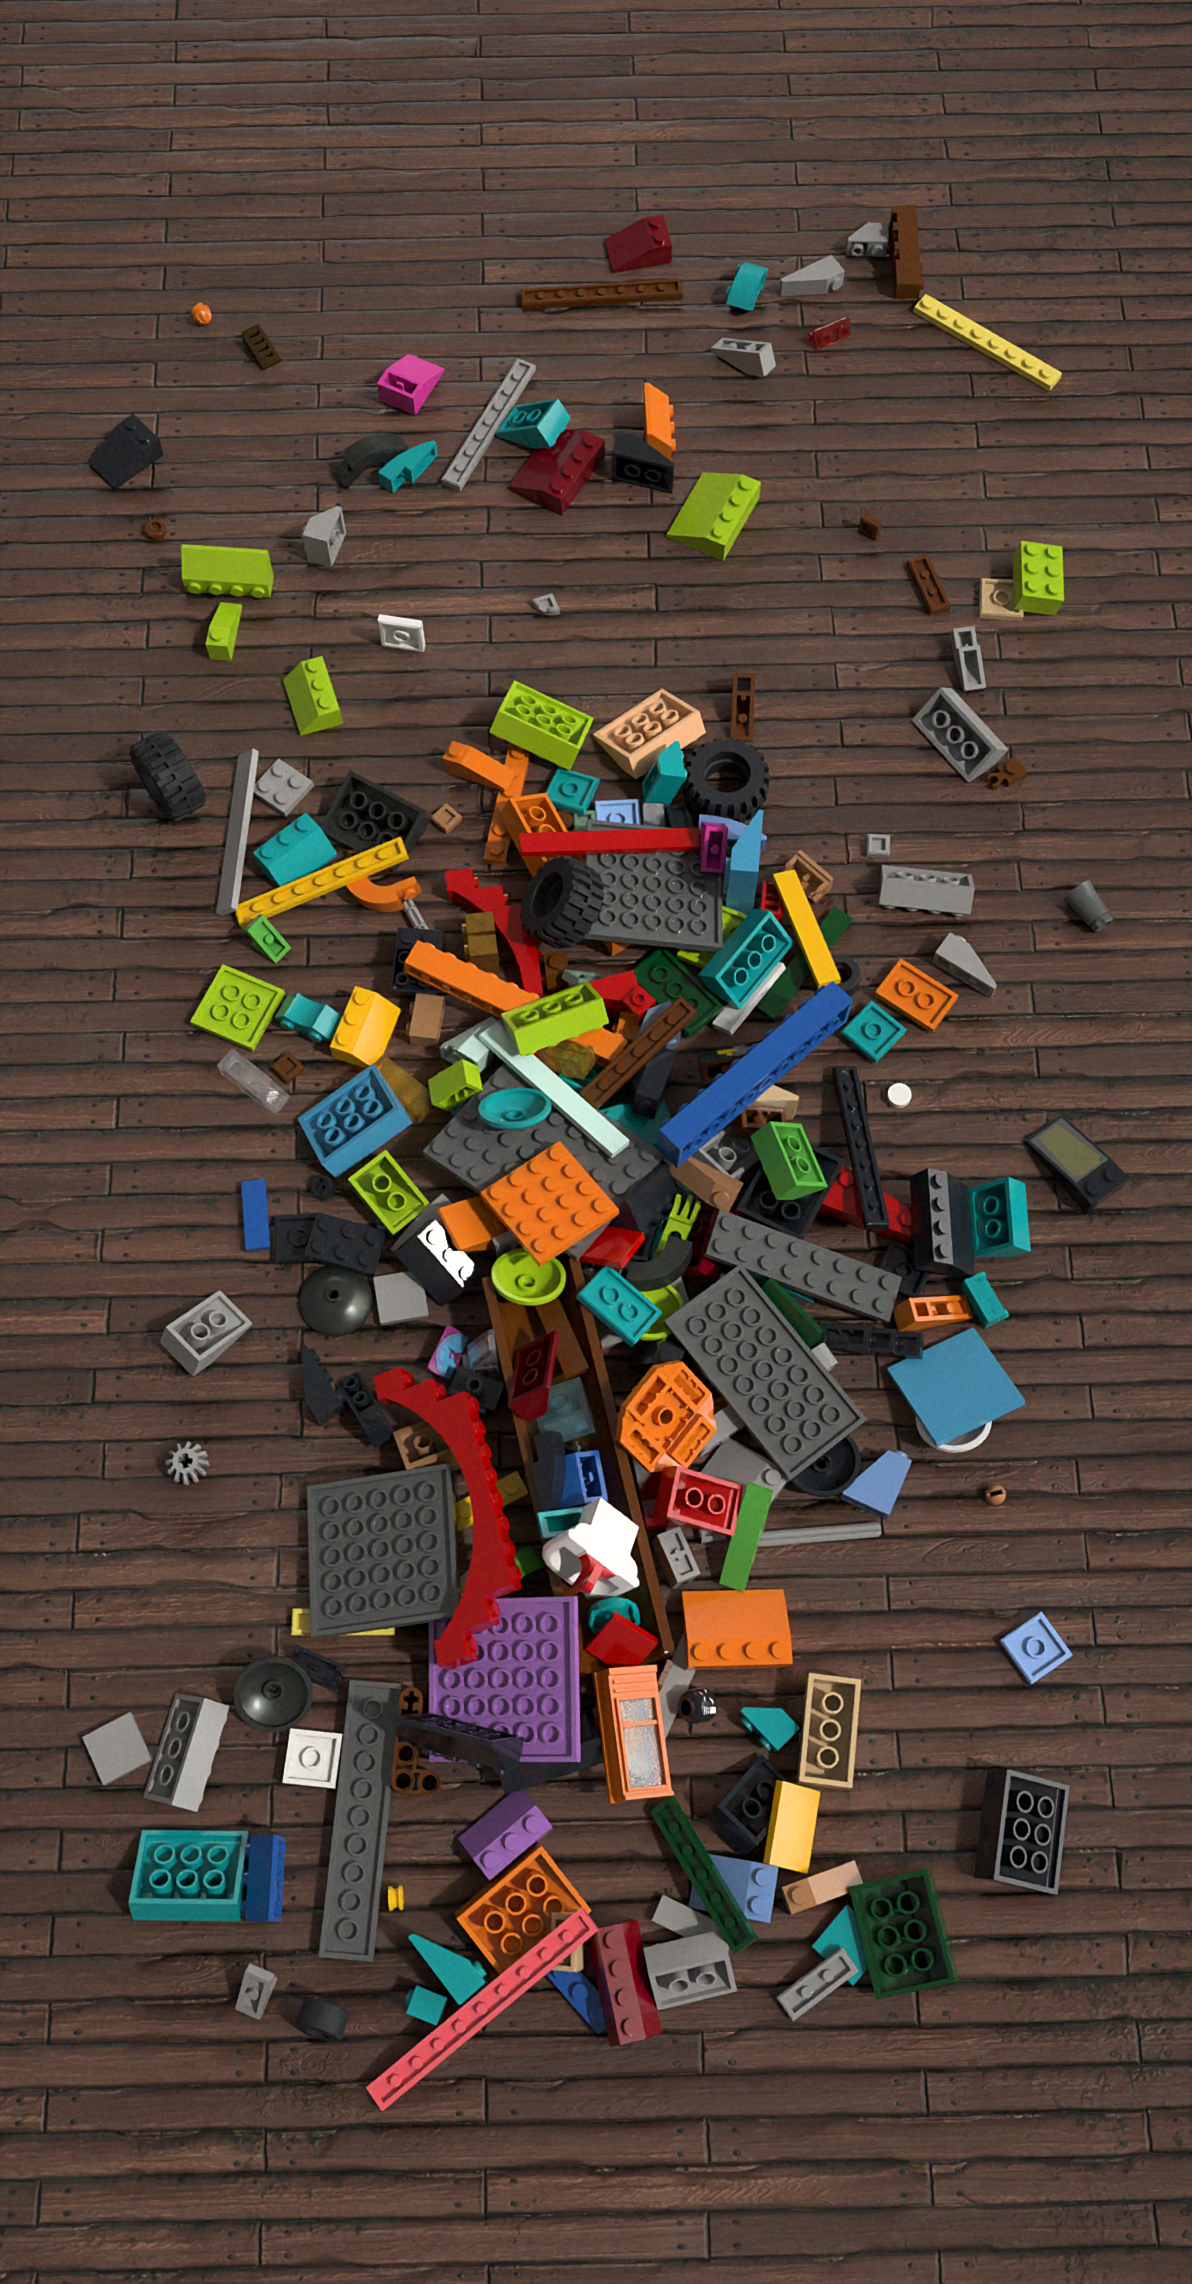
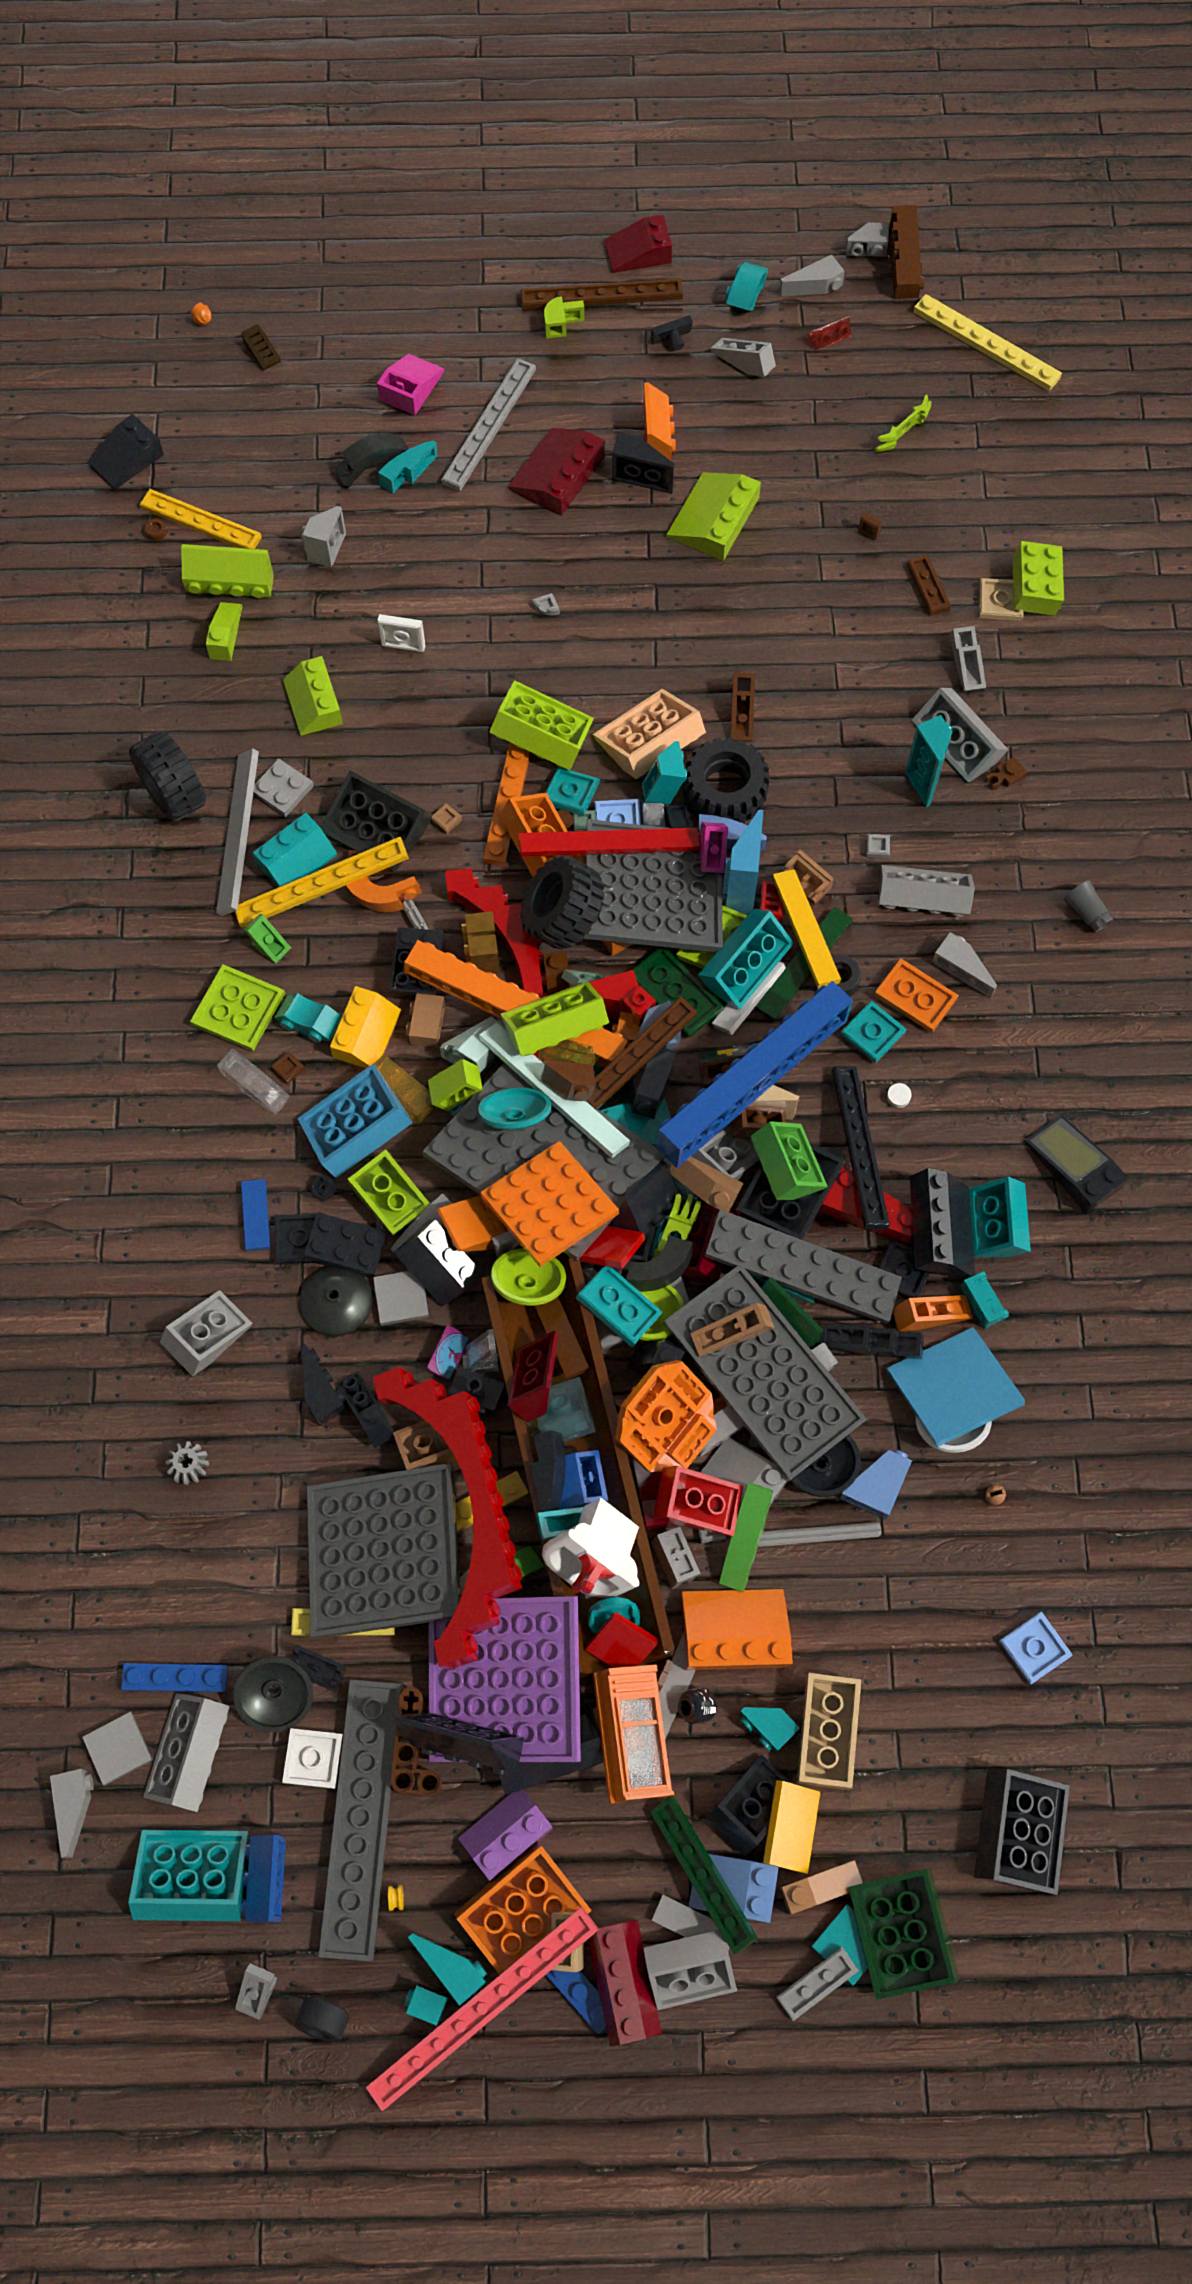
(71, 1801): none -> light grey slope
(175, 1678): none -> blue plate
(200, 520): none -> yellow tile
(476, 766): orange slope -> none
(535, 423): teal slope -> none
(559, 313): none -> lime brick
(570, 1079): none -> reddish brown slope
(574, 1447): black plate -> none
(672, 331): none -> black tile
(733, 1329): none -> medium nougat slope
(917, 417): none -> lime piece
(928, 756): none -> teal slope

